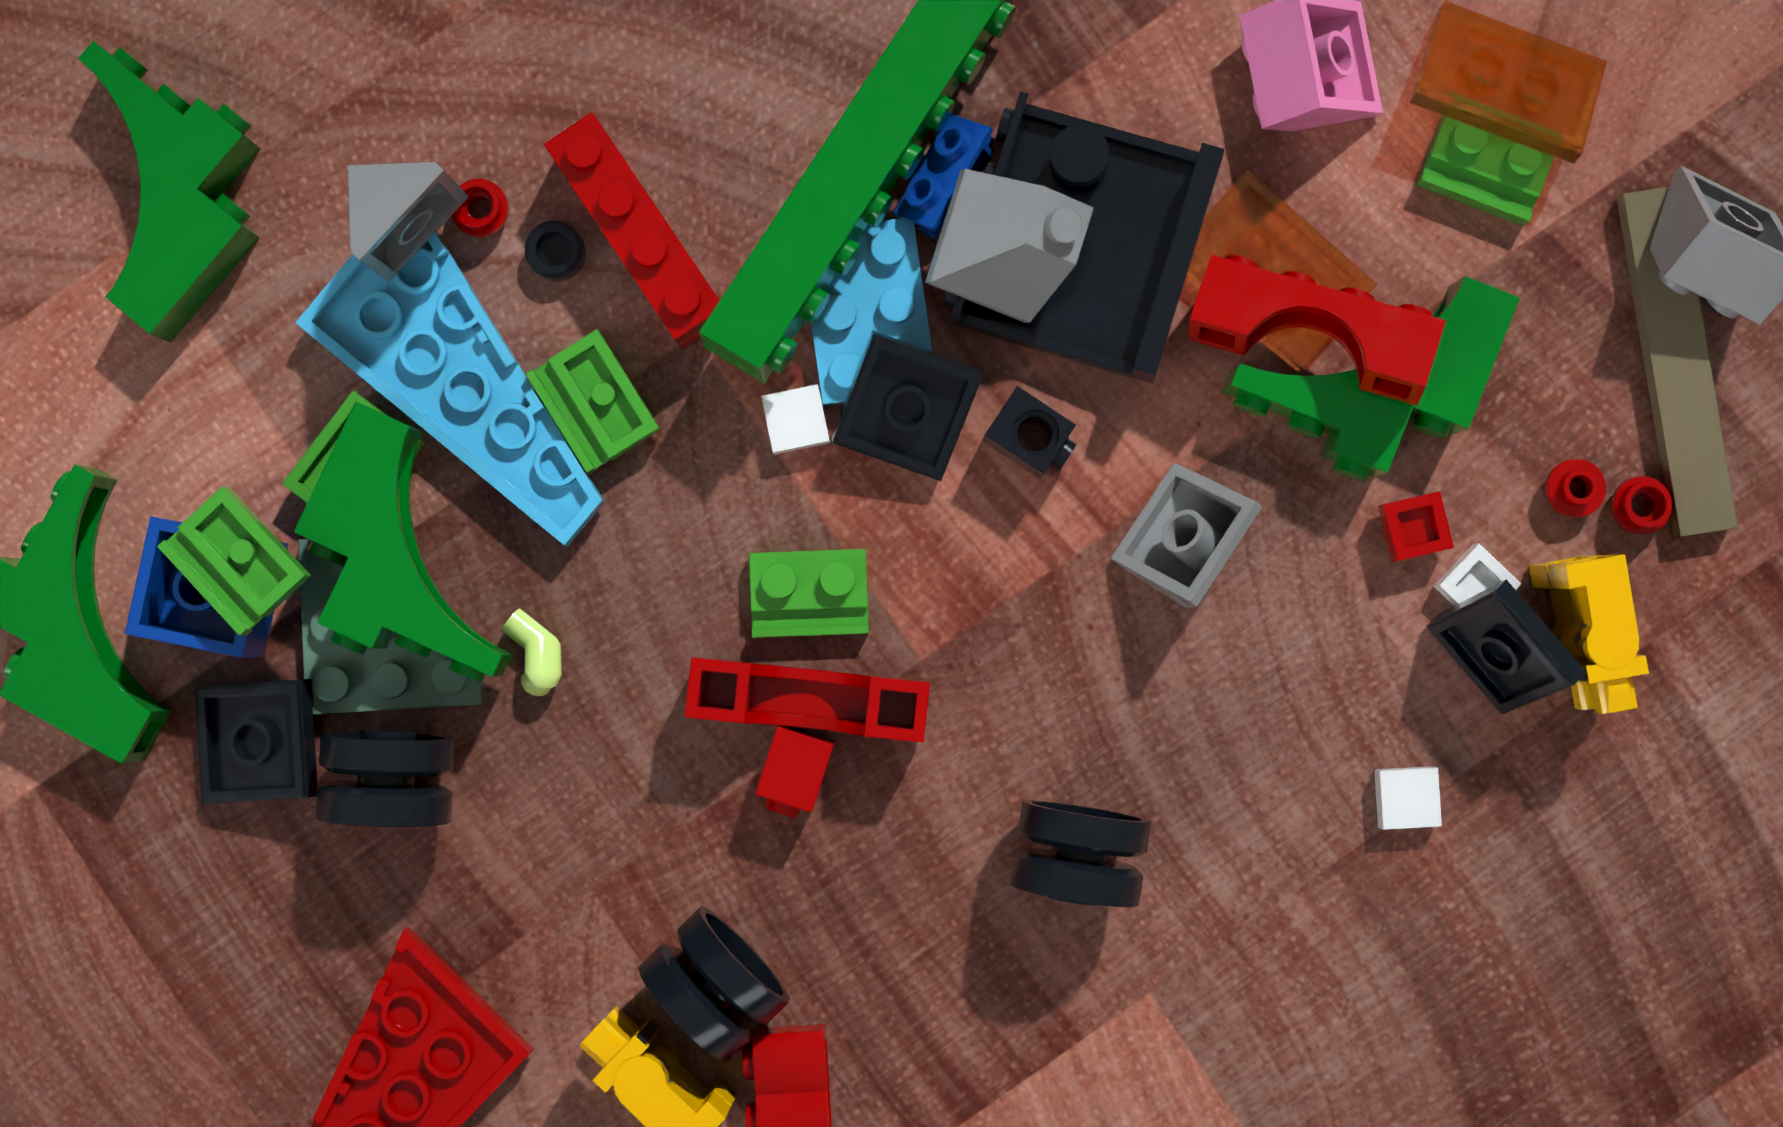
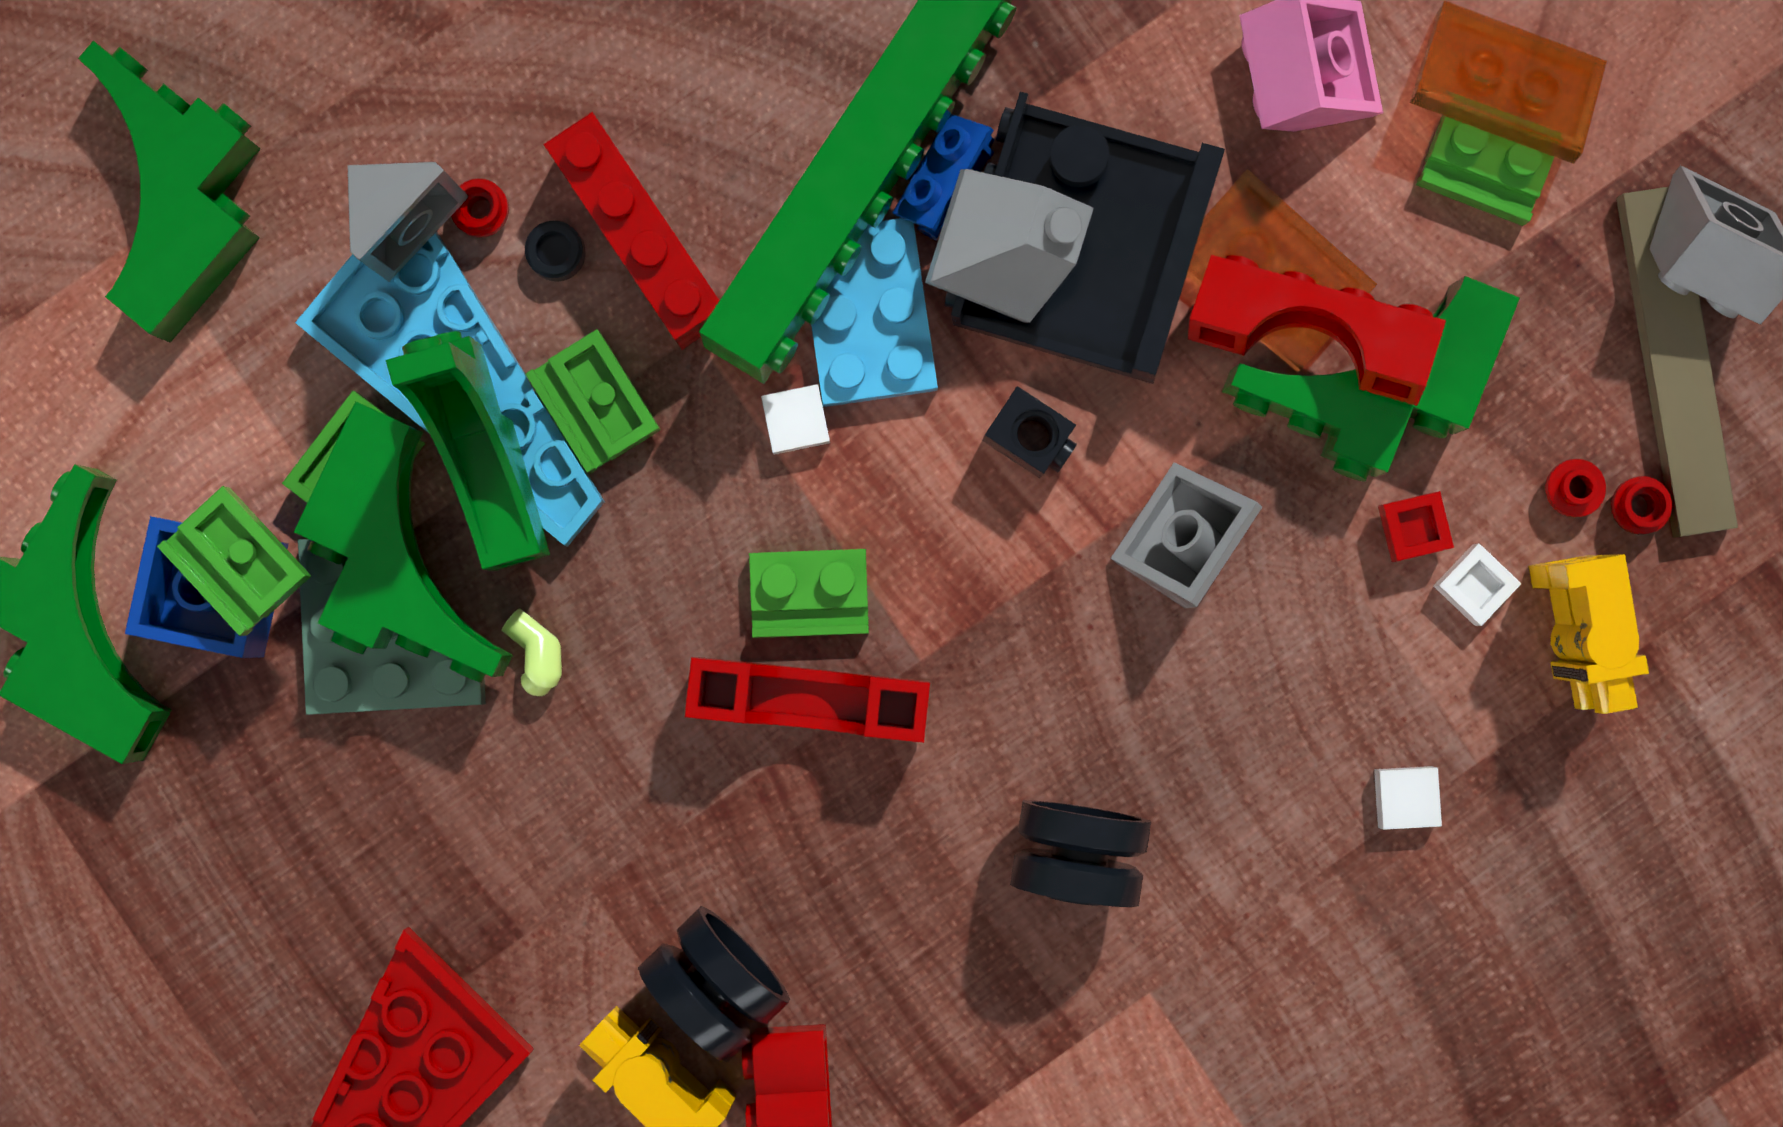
(256, 741): black tile -> none
(385, 782): black wheel -> none
(479, 446): none -> green arch
(794, 771): red brick -> none
(907, 405): black tile -> none
(1505, 648): black tile -> none

